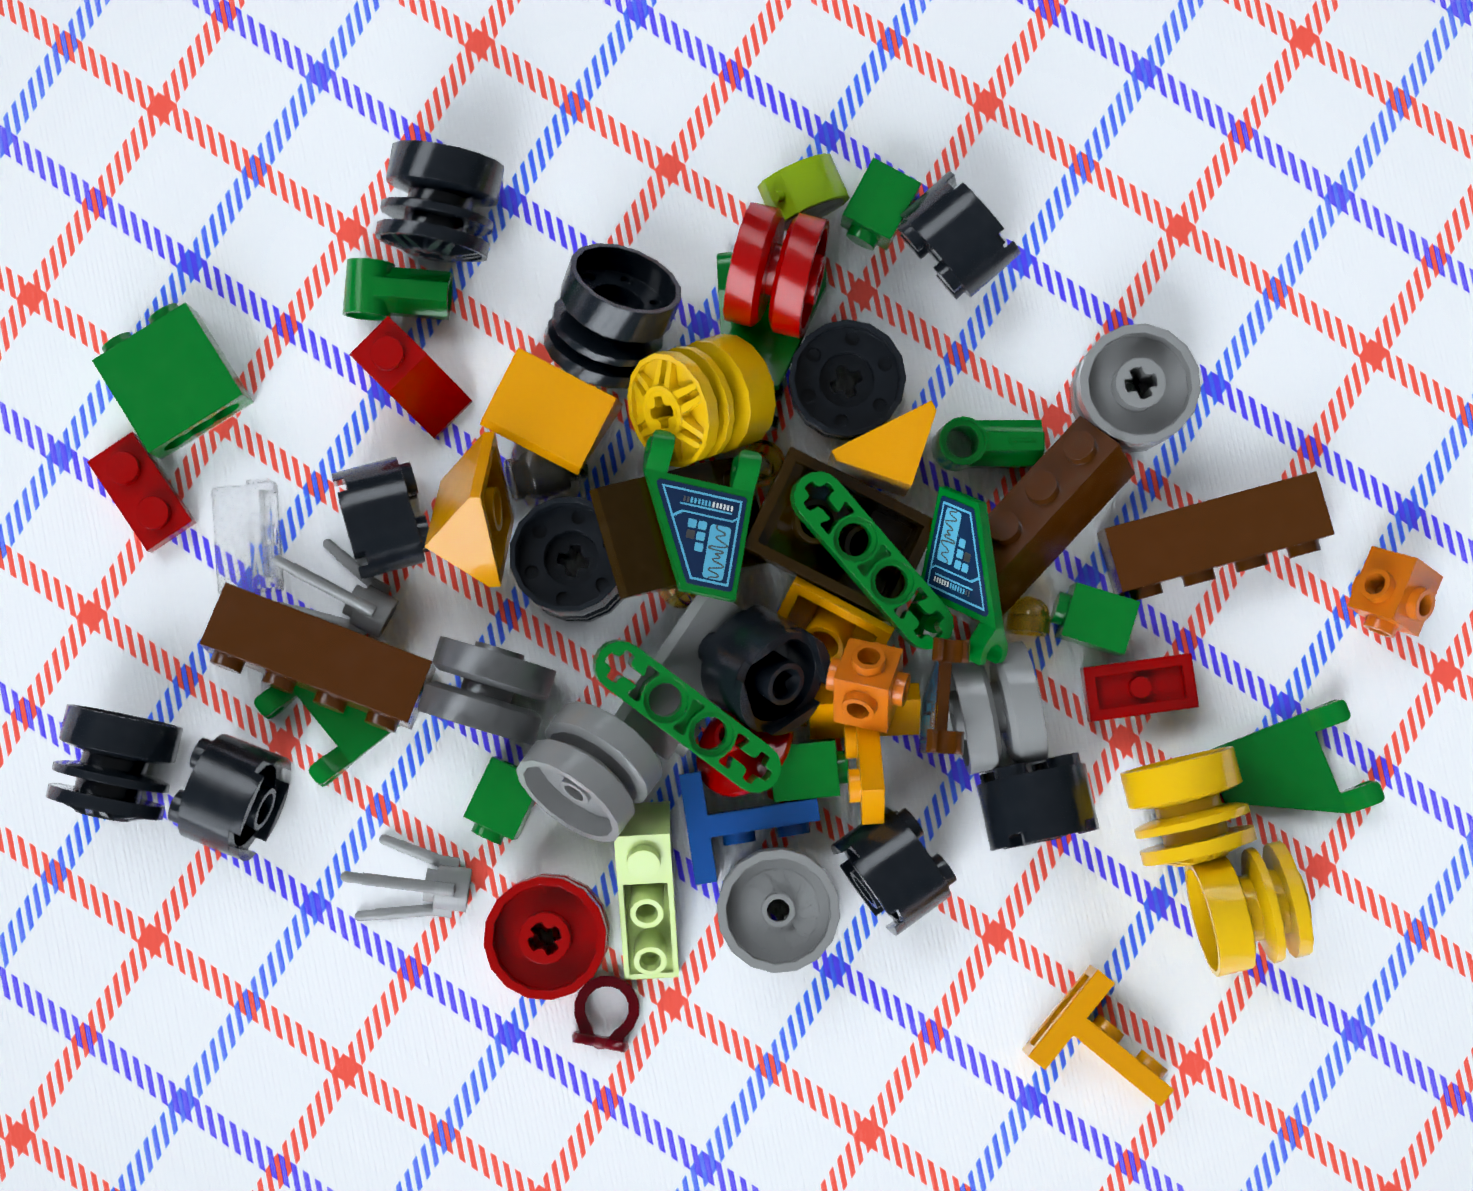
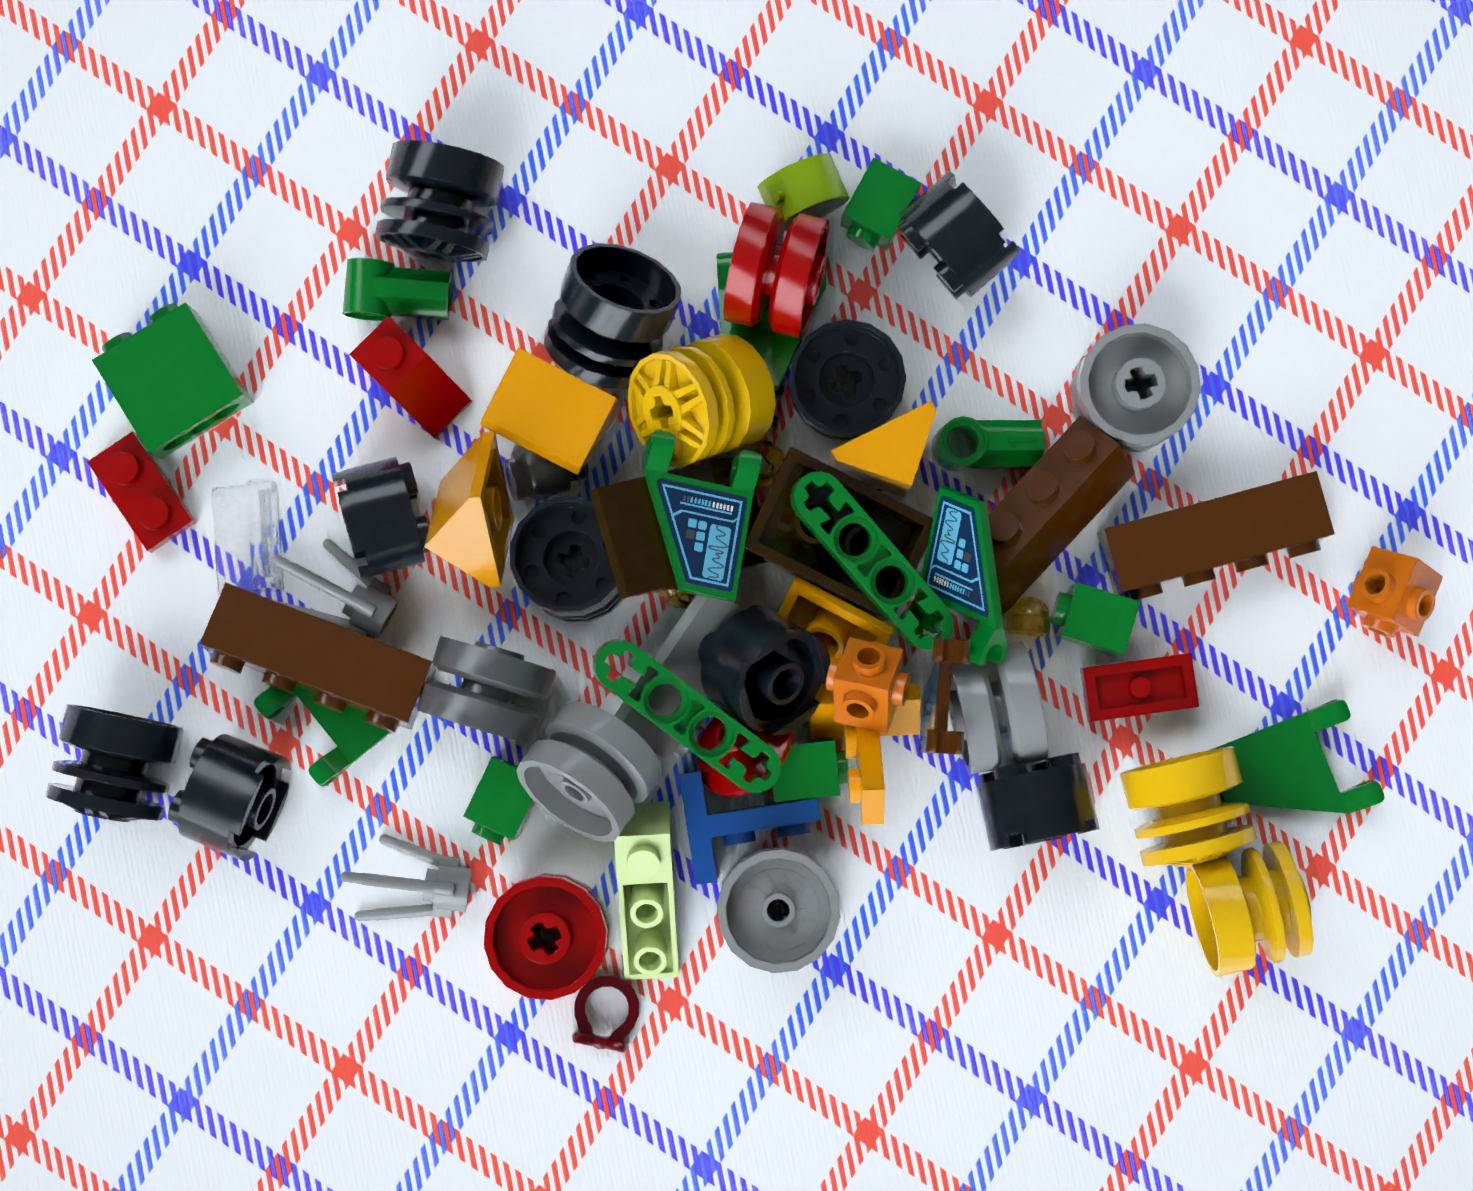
(894, 869): black brick -> none
(1100, 1036): light orange bracket -> none

